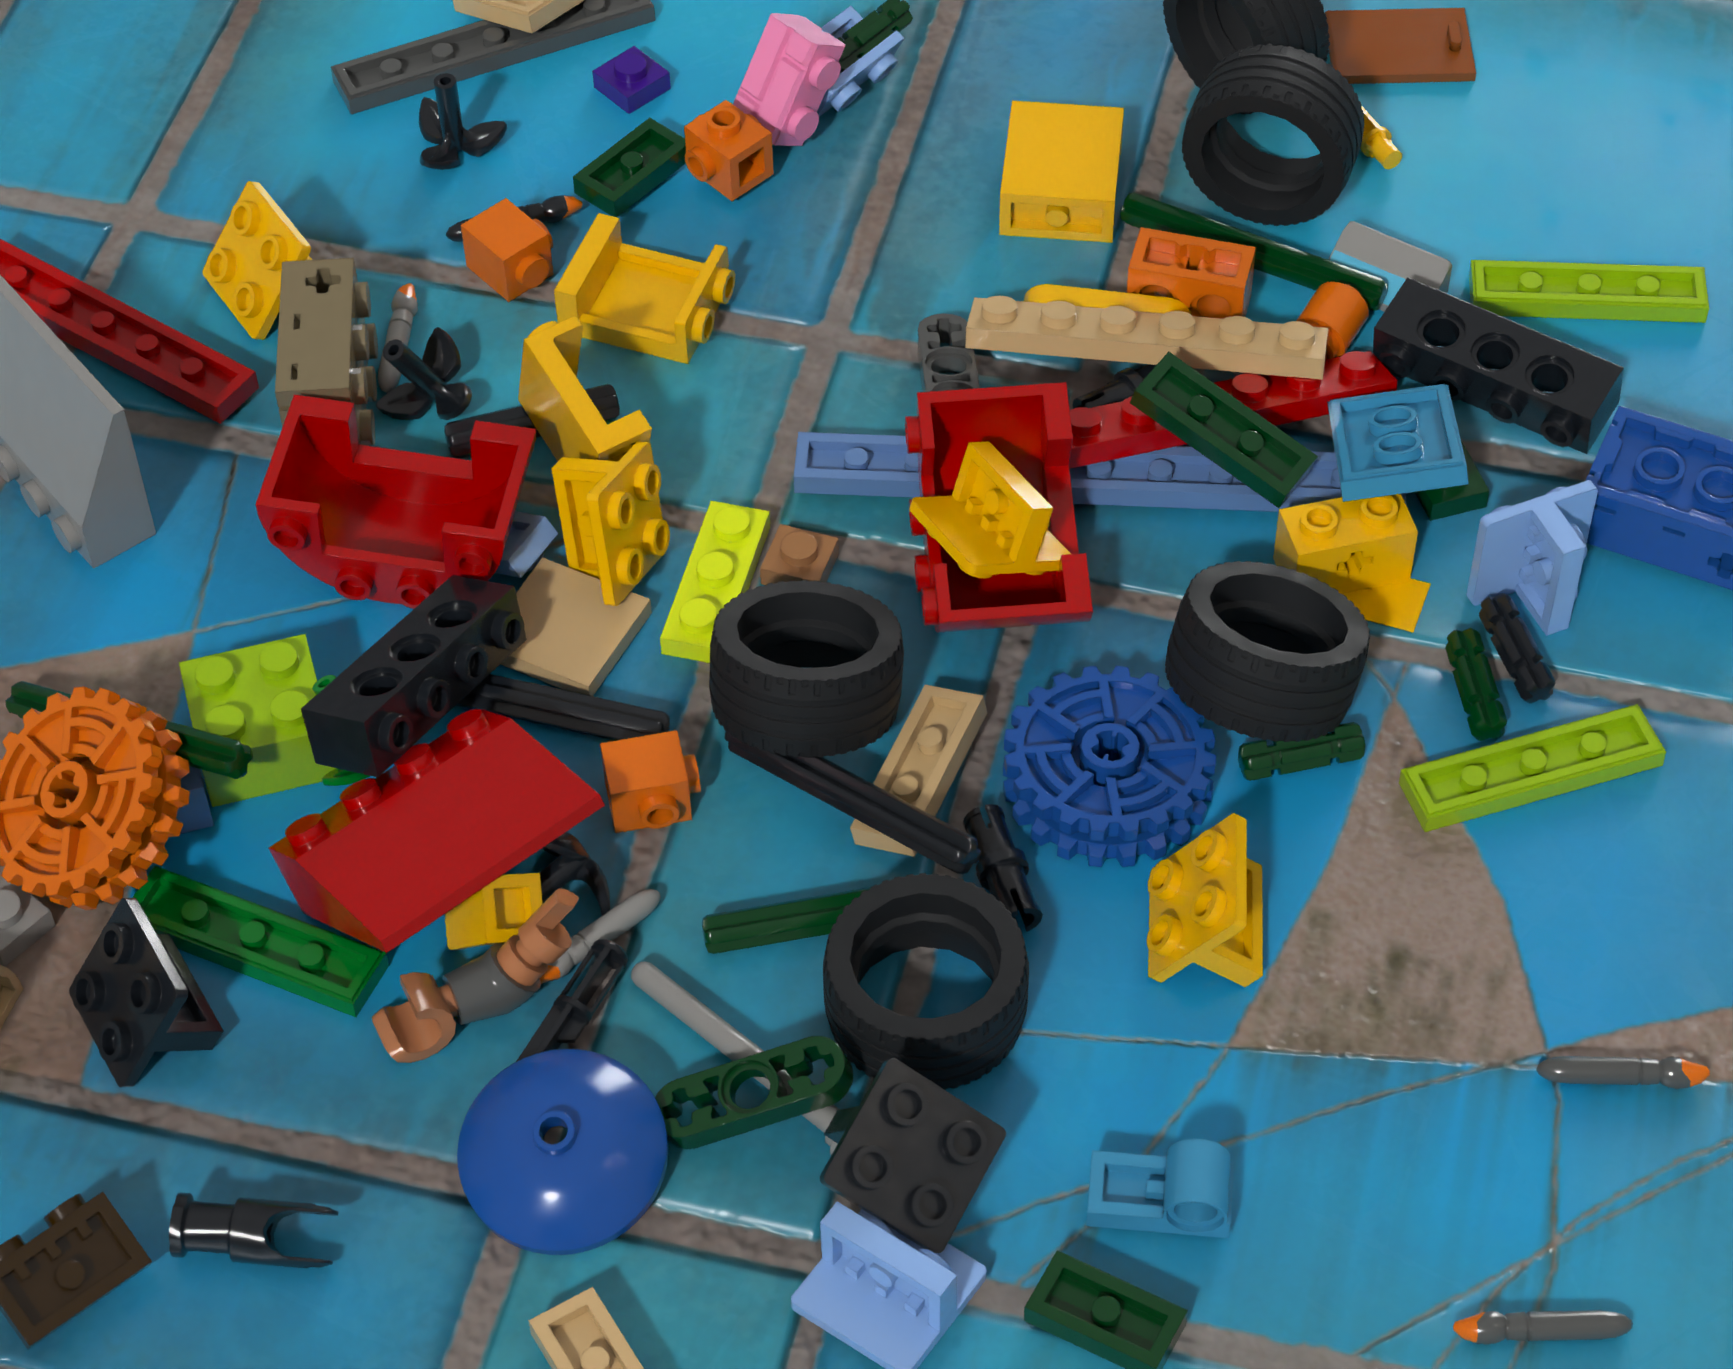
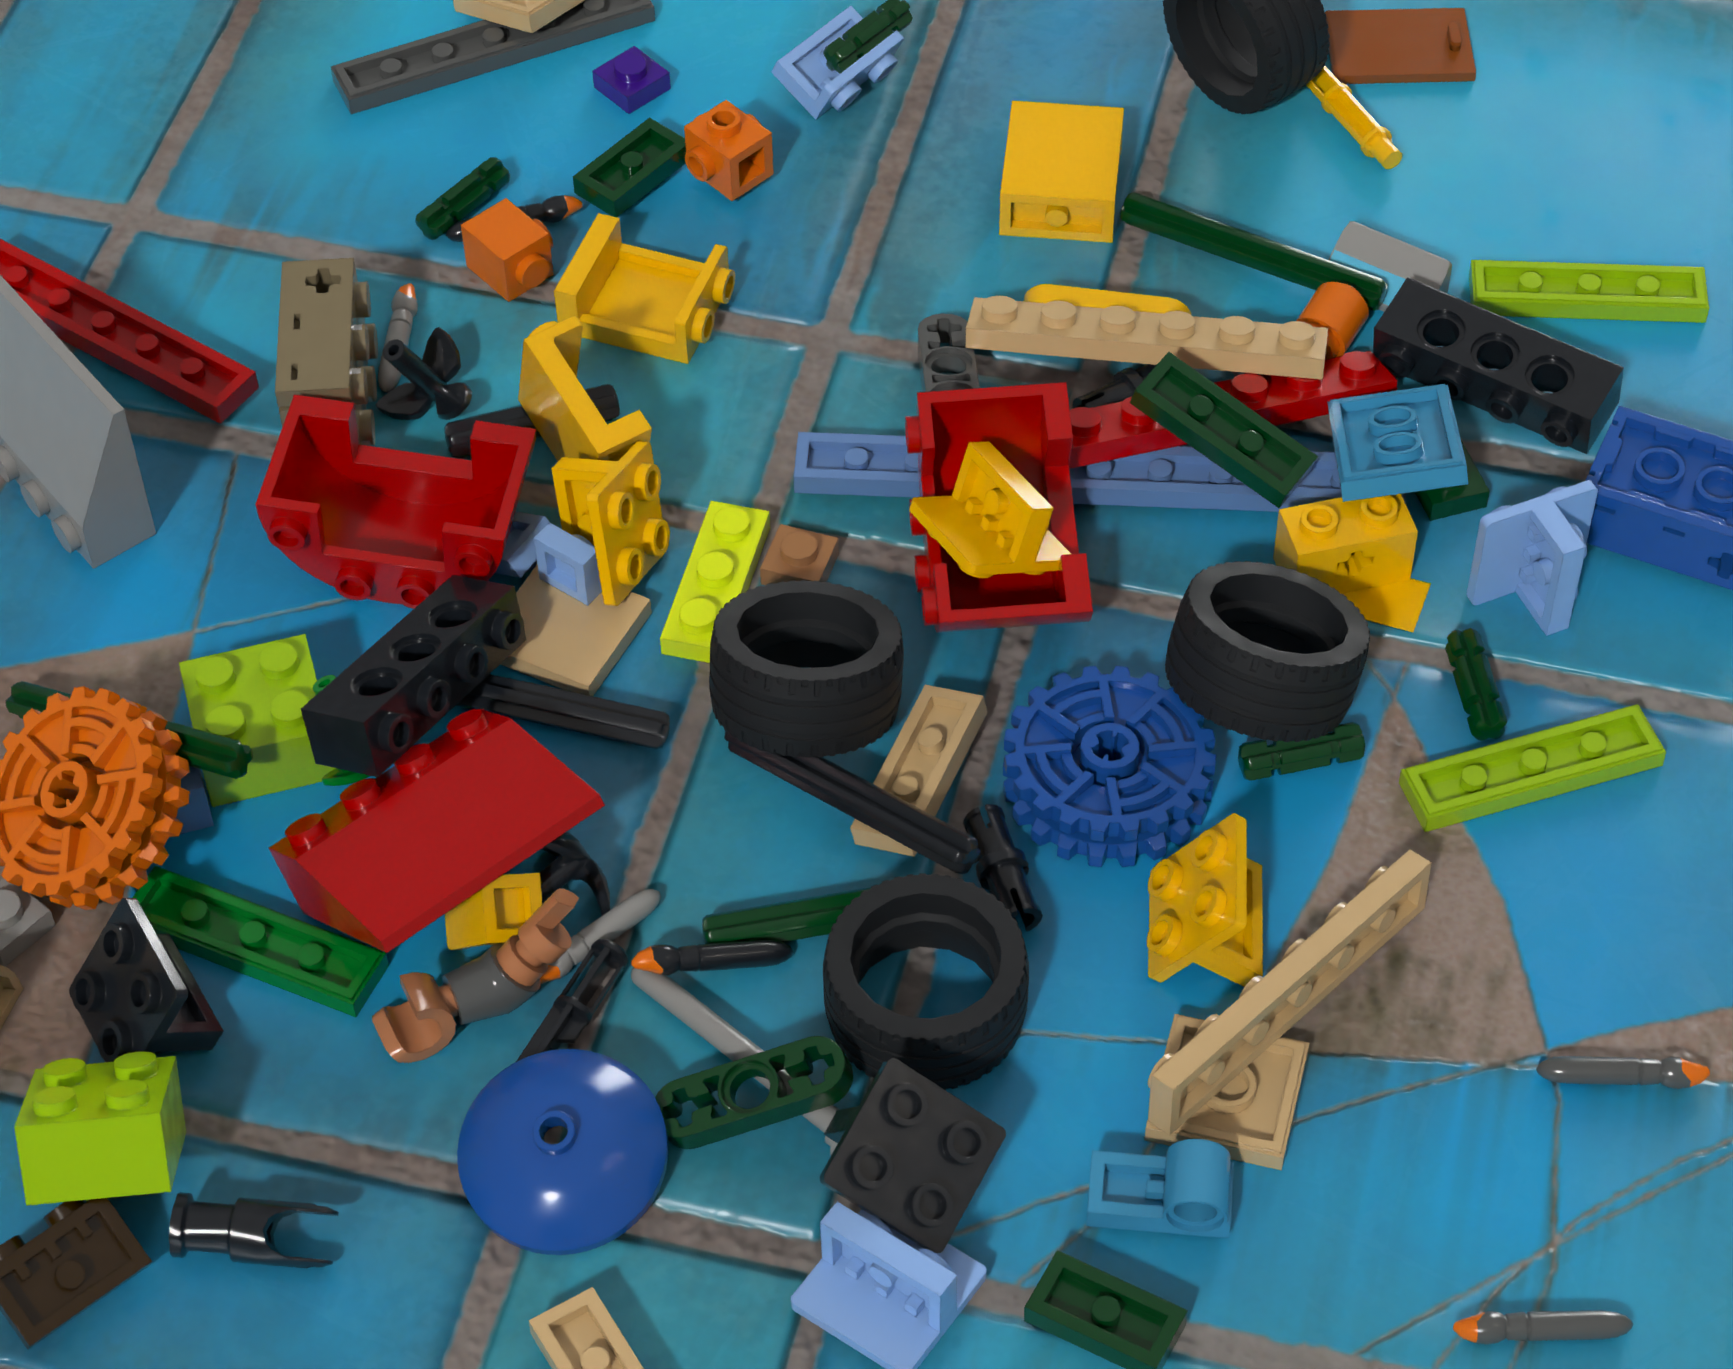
(101, 1129): none -> lime brick
(249, 259): yellow bracket -> none
(442, 125): black plant -> none
(462, 198): none -> dark green axle
(568, 563): none -> light blue plate
(649, 781): orange brick -> none
(667, 959): none -> black piece
(790, 77): bright pink brick -> none
(1200, 272): orange brick -> none
(1253, 1110): none -> tan tile
(1286, 86): black tyre -> none
(1288, 992): none -> tan plate
(1516, 648): black axle -> none

